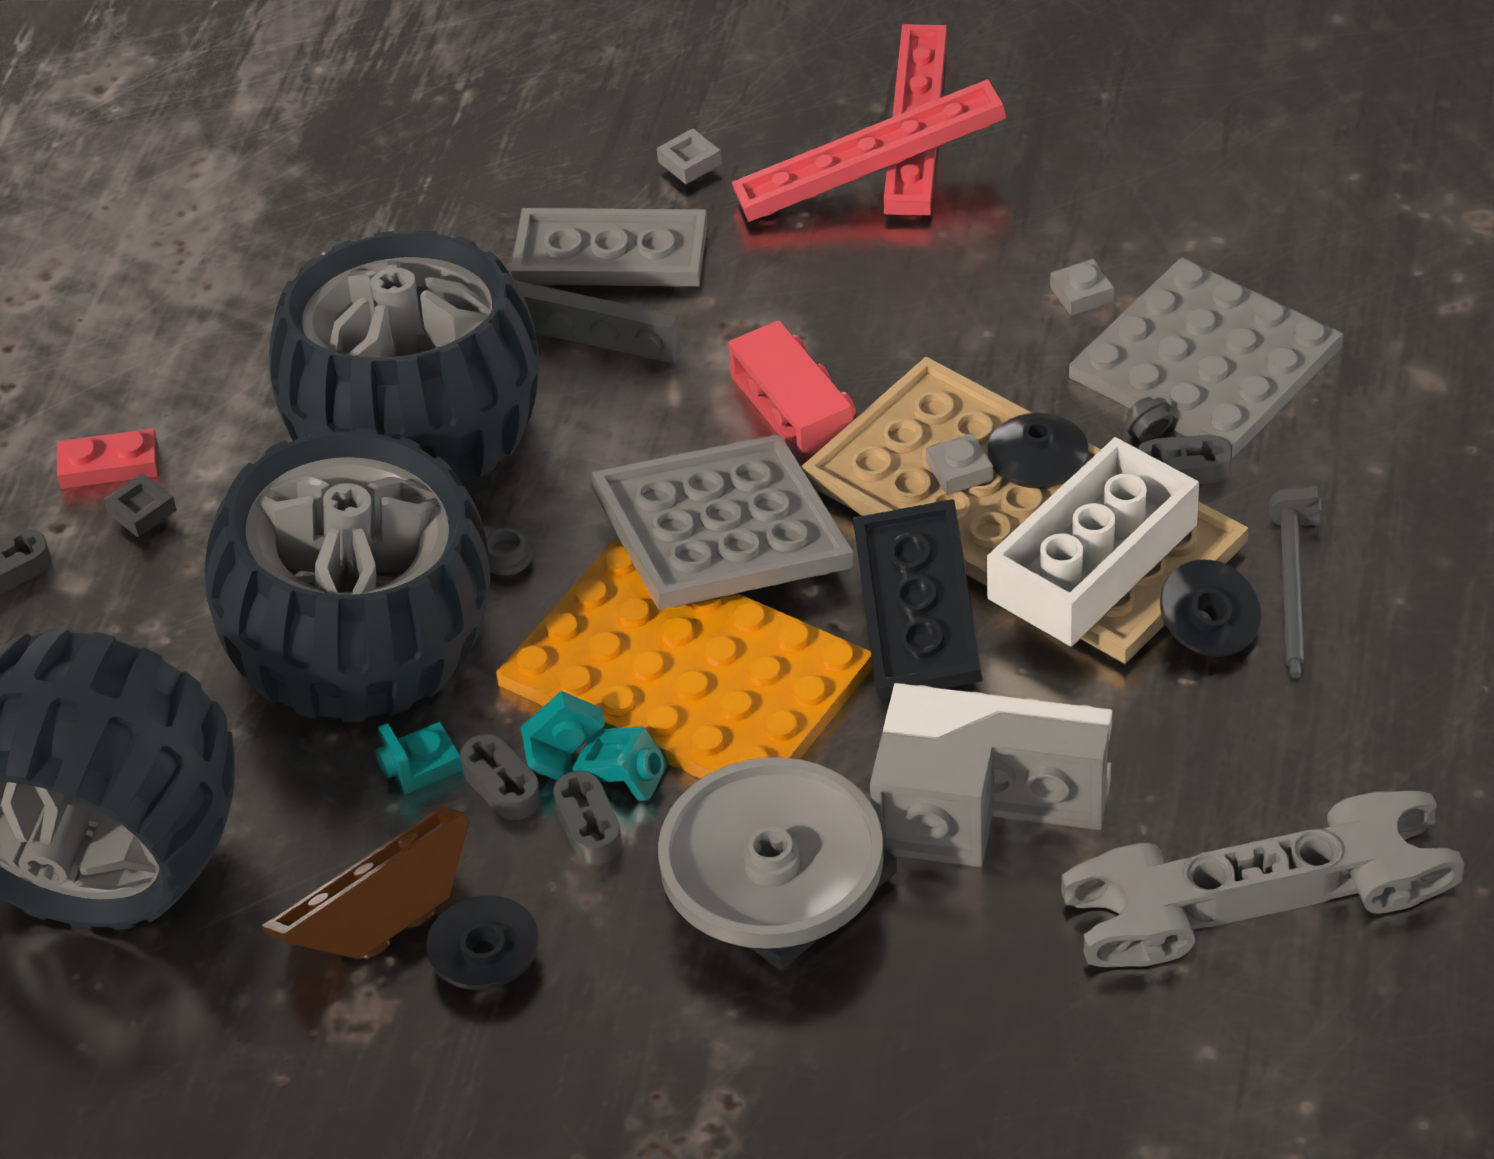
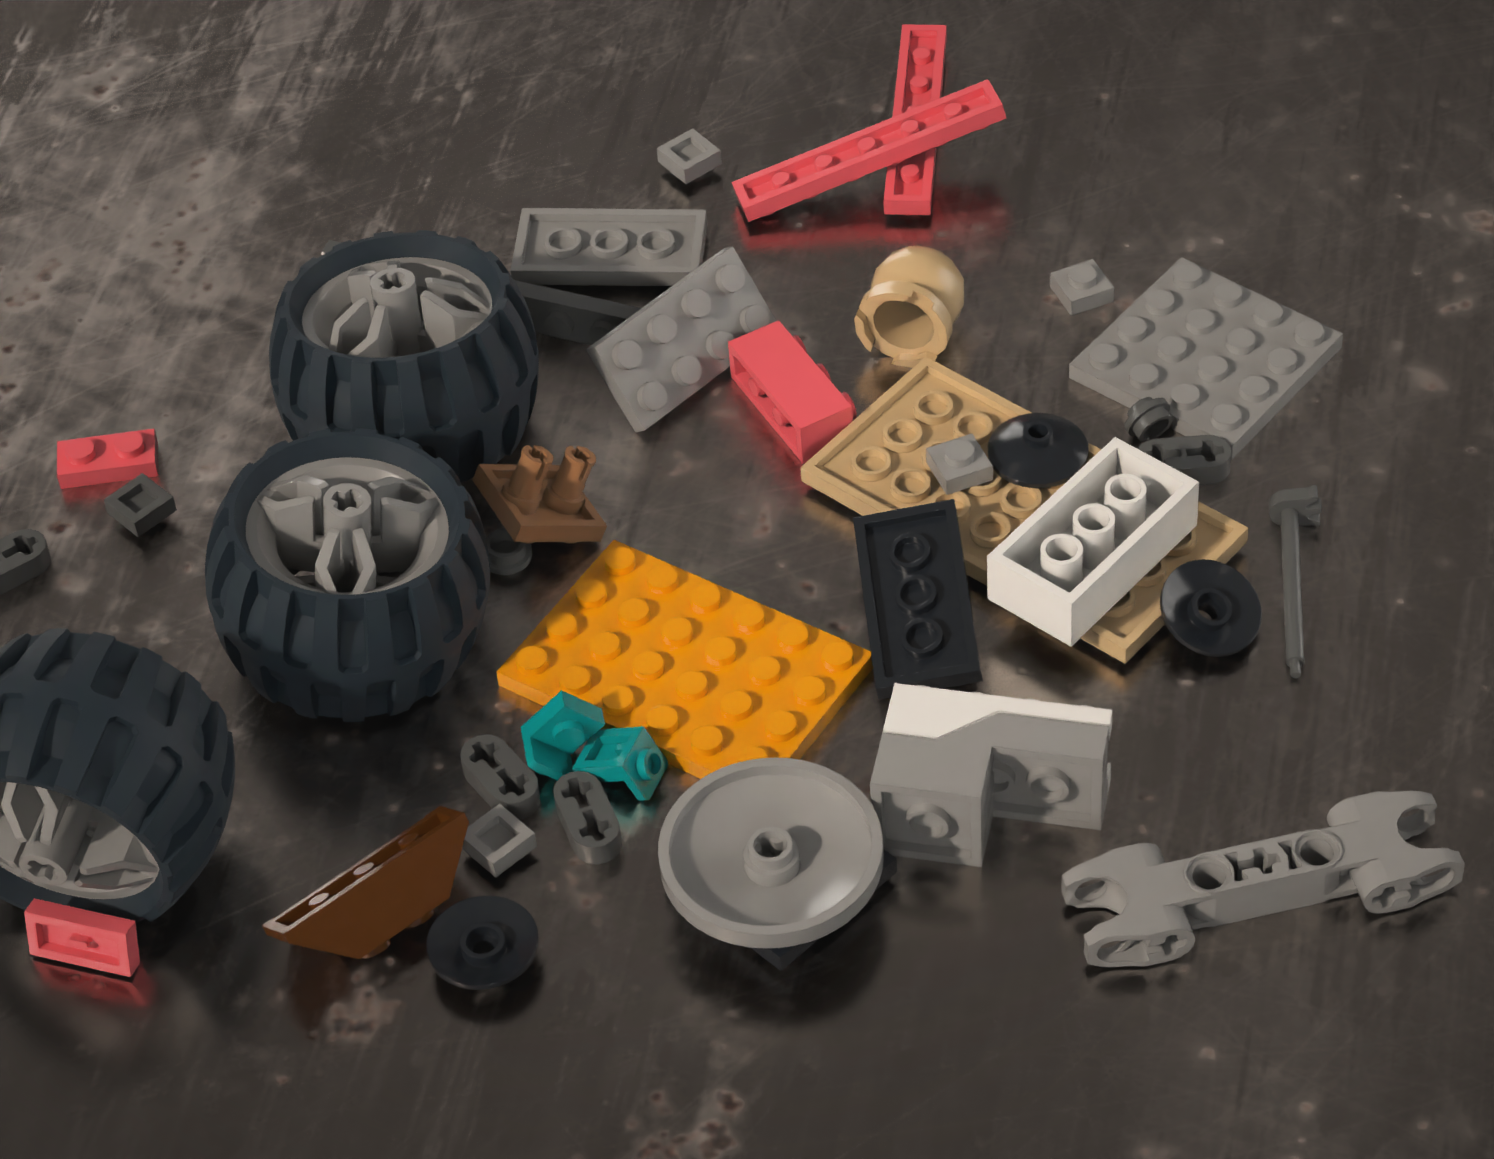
(82, 937): none -> coral plate
(417, 757): teal bracket -> none
(498, 840): none -> light grey plate
(541, 498): none -> medium nougat plate
(679, 339): none -> light grey plate
(721, 521): light grey plate -> none
(911, 305): none -> tan tile

